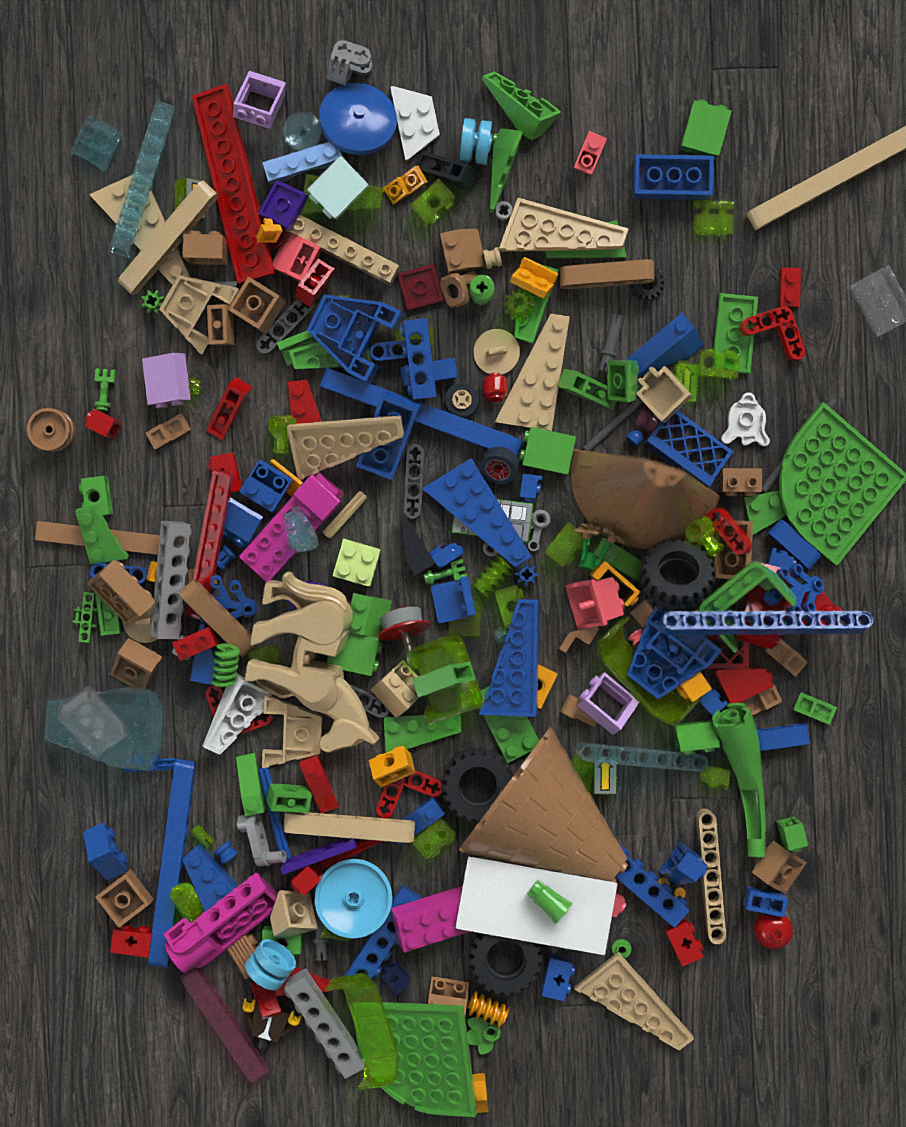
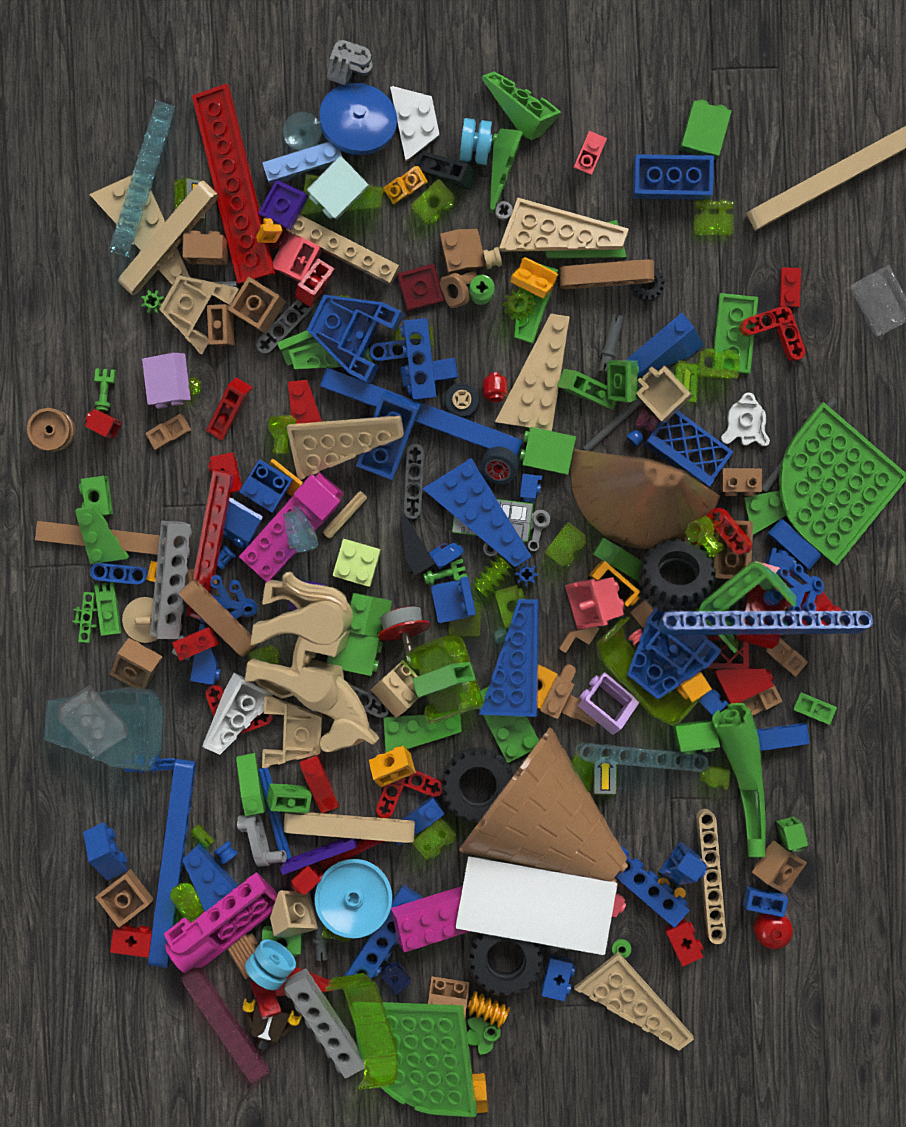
(96, 142): clear light blue slope -> none
(121, 592): medium nougat slope -> none
(225, 665): bright green piece -> none
(256, 83): lavender window -> none
(496, 351): tan shield -> none
(549, 901): bright green plant -> none
(559, 692): none -> medium nougat brick
(588, 560): plant -> none

